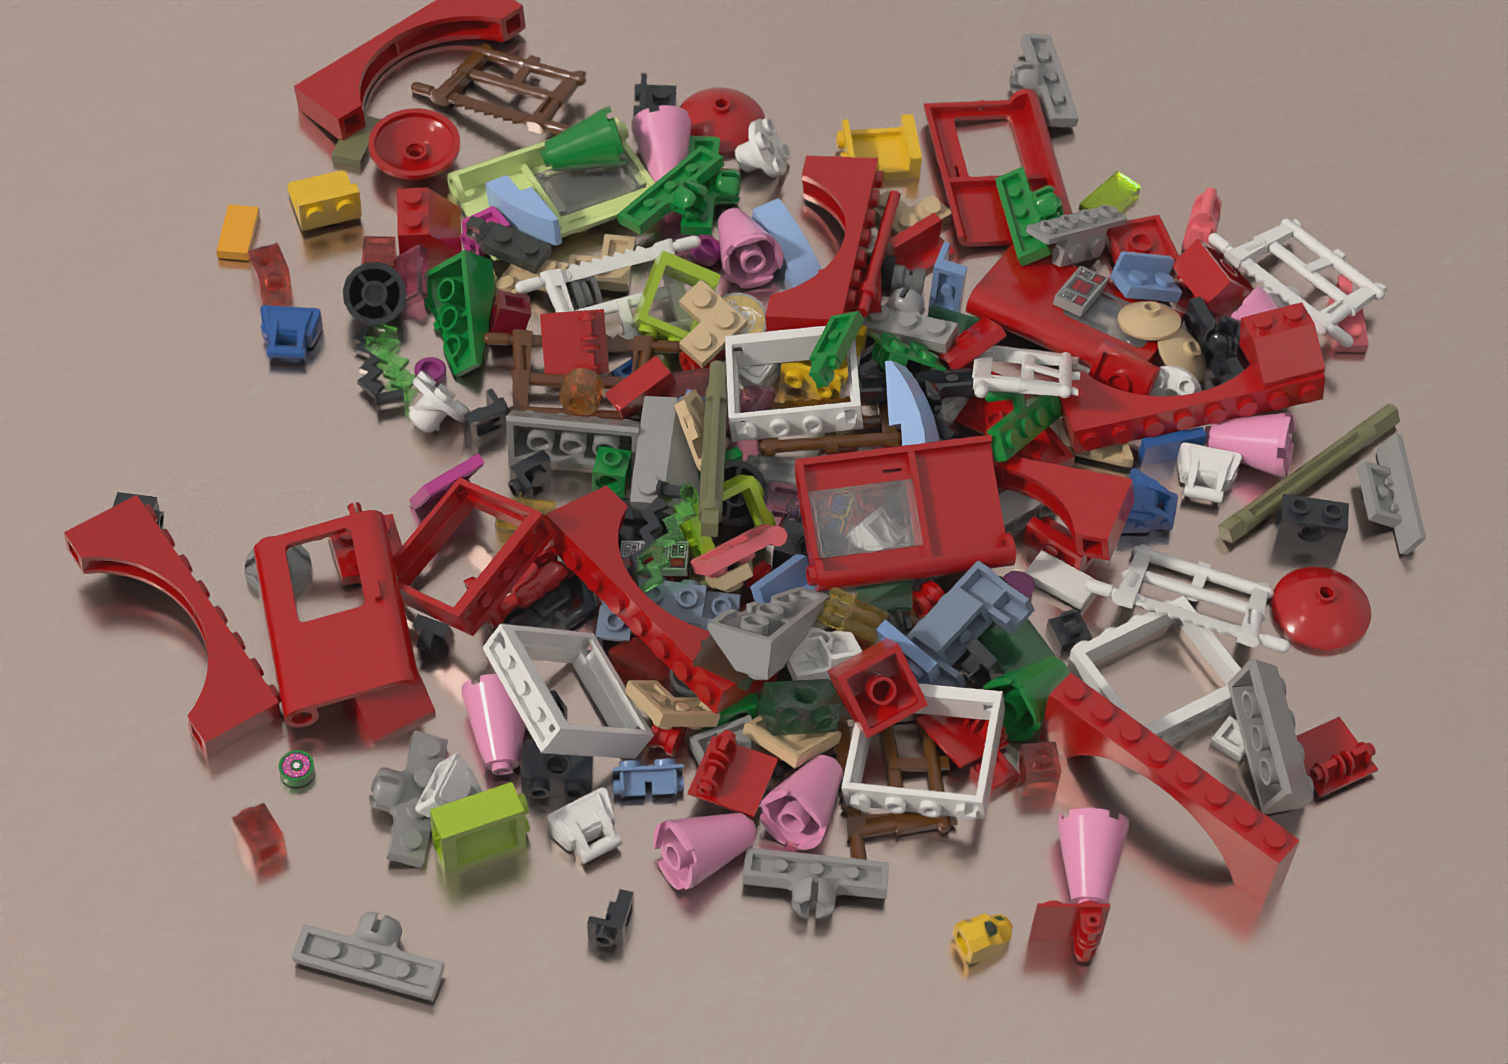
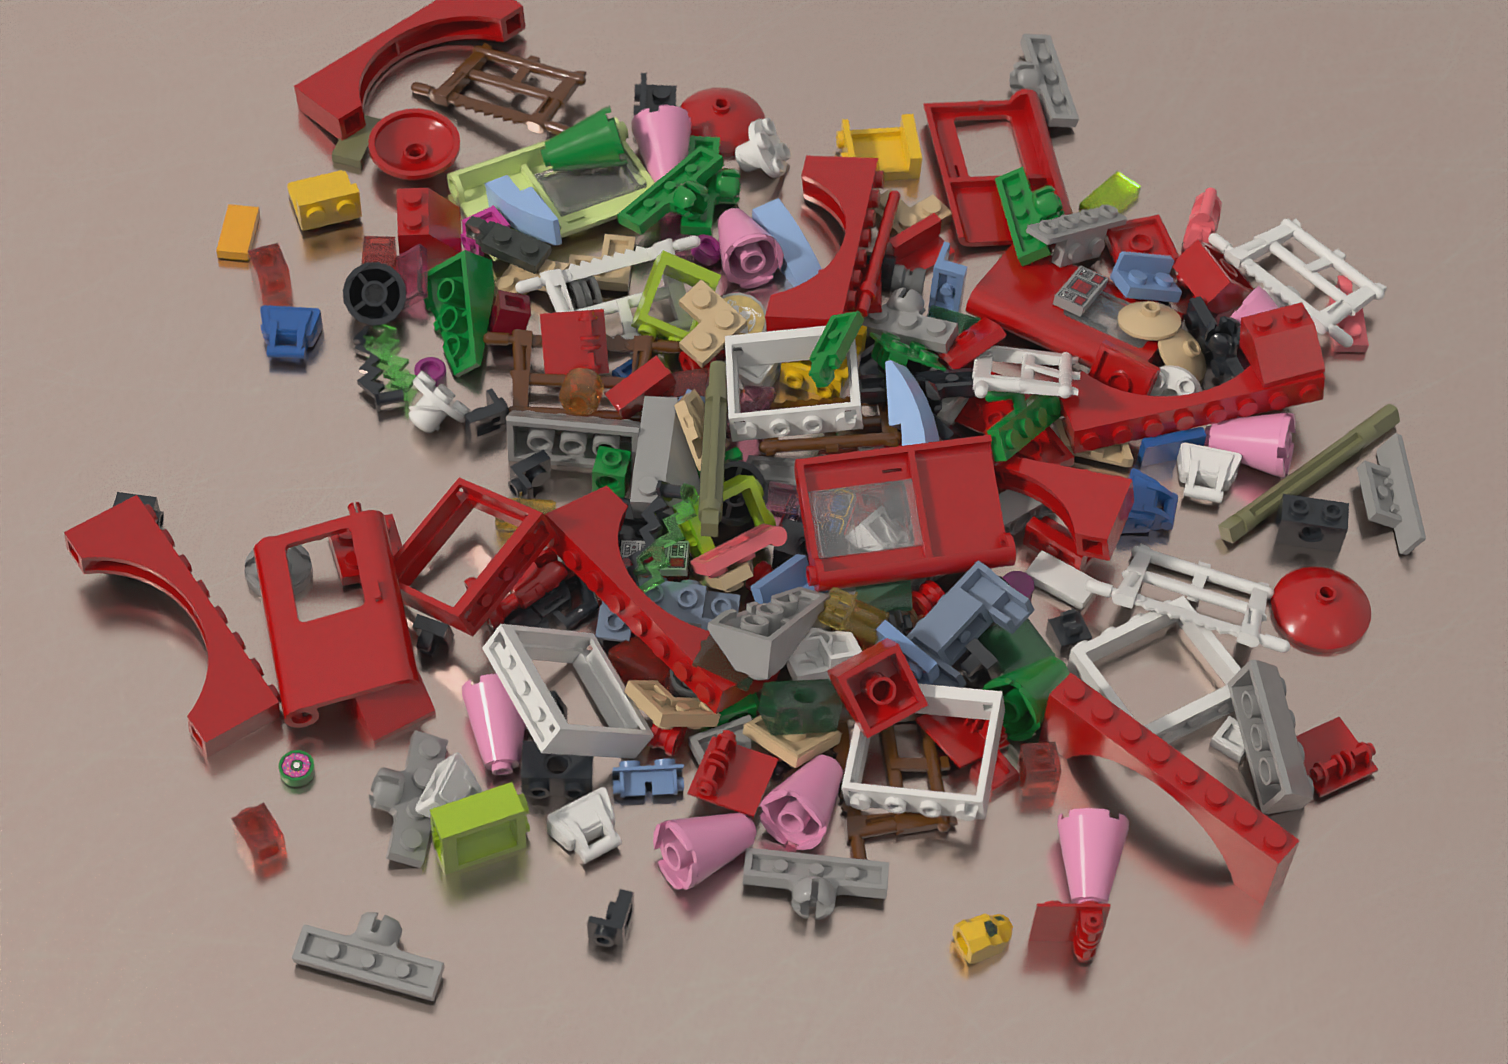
(441, 484): dark pink tile -> none

